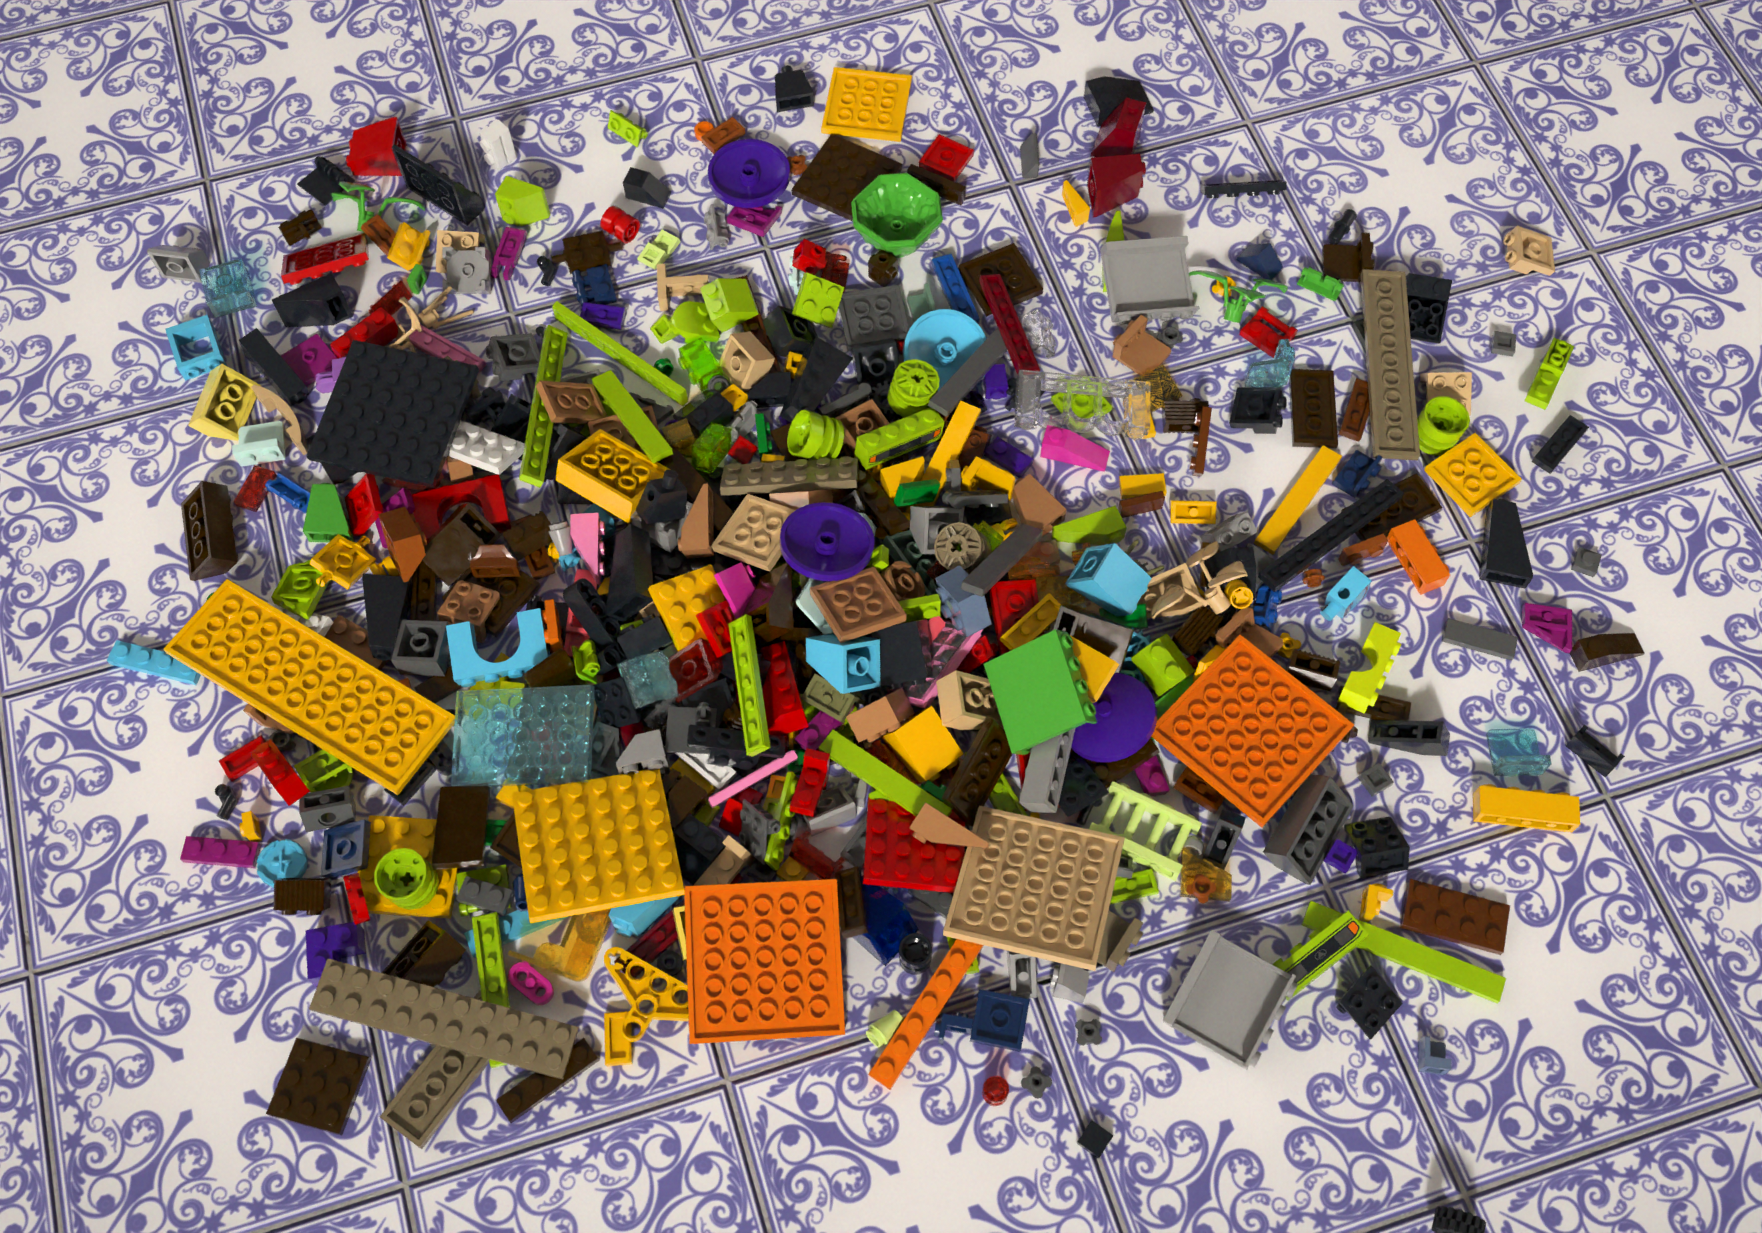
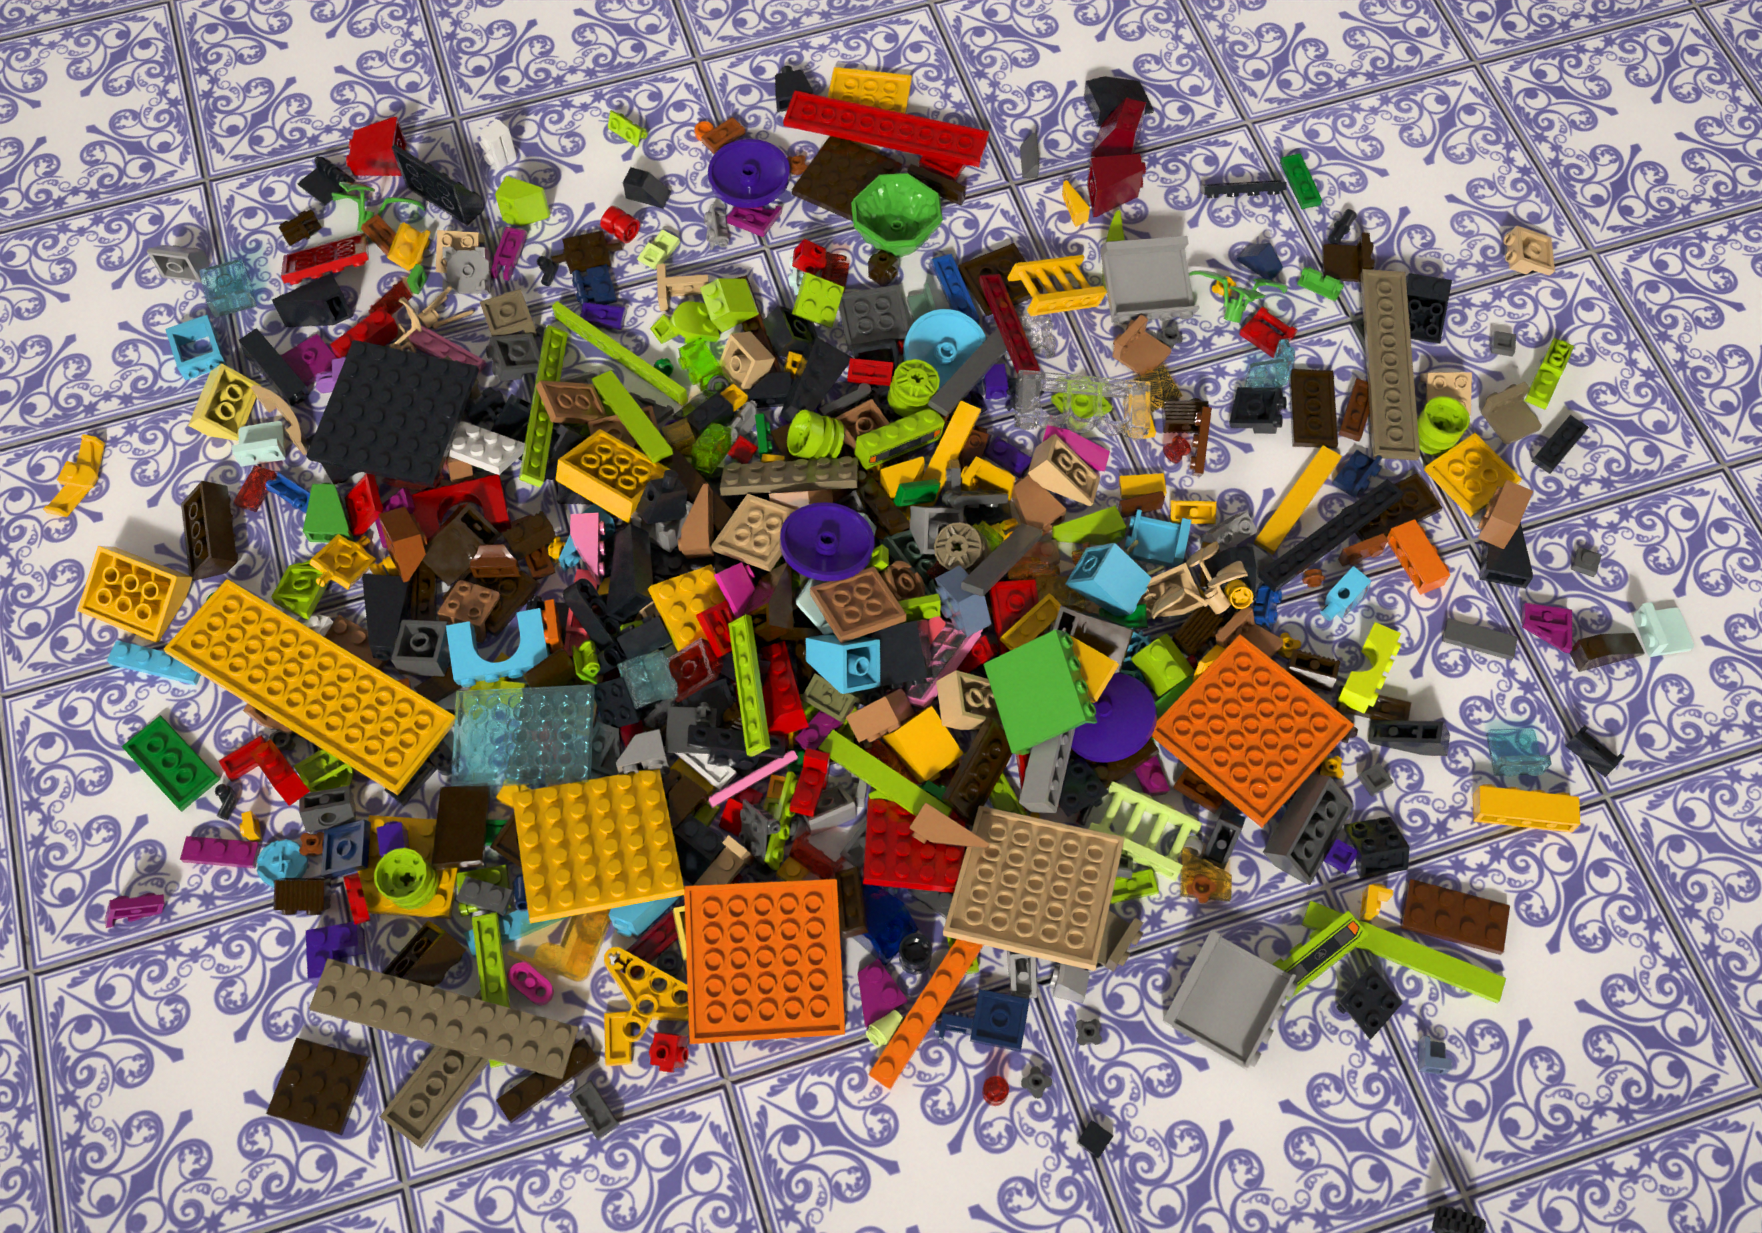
(77, 477): none -> yellow plate
(133, 592): none -> yellow slope
(133, 908): none -> magenta wing
(170, 763): none -> green tile
(312, 850): none -> dark orange plate
(392, 836): none -> dark purple brick
(508, 314): none -> dark tan panel
(561, 537): light grey cone -> none
(594, 1110): none -> dark grey plate
(669, 1051): none -> red brick
(870, 372): none -> red plate
(878, 992): none -> magenta wing
(886, 128): none -> red plate
(1054, 300): none -> yellow fence
(1063, 471): none -> tan slope
(1158, 540): none -> medium azure panel
(1176, 449): none -> clear red wheel
(1301, 181): none -> green plate
(1336, 772): none -> yellow plate
(1504, 513): none -> medium nougat brick
(1510, 414): none -> dark tan bracket
(1662, 630): none -> light aqua bracket

